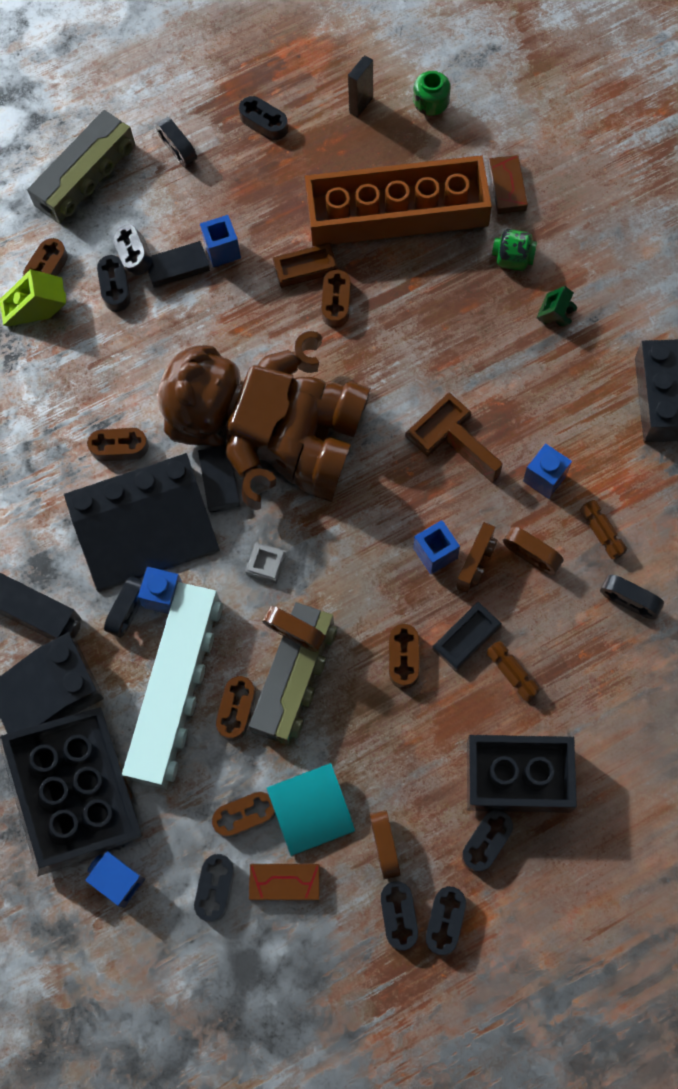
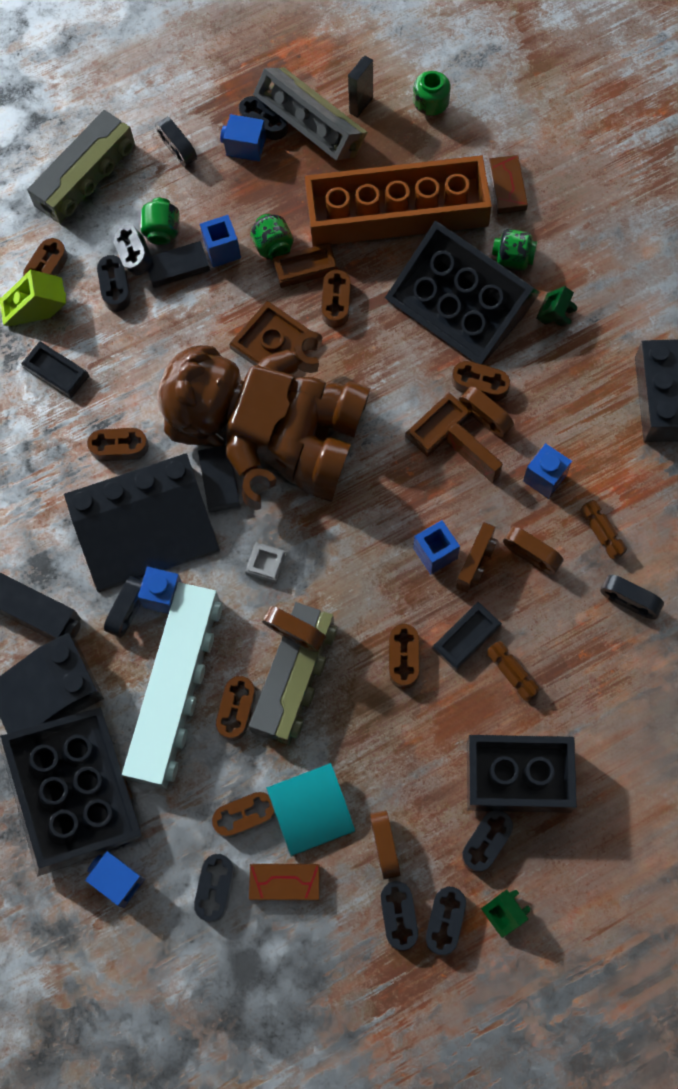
(55, 369): none -> black tile
(159, 221): none -> green head
(244, 137): none -> blue brick
(267, 334): none -> reddish brown tile
(271, 236): none -> green head
(310, 113): none -> dark grey piece
(461, 294): none -> black slope
(481, 378): none -> reddish brown beam
(487, 411): none -> reddish brown beam
(505, 912): none -> dark green tile

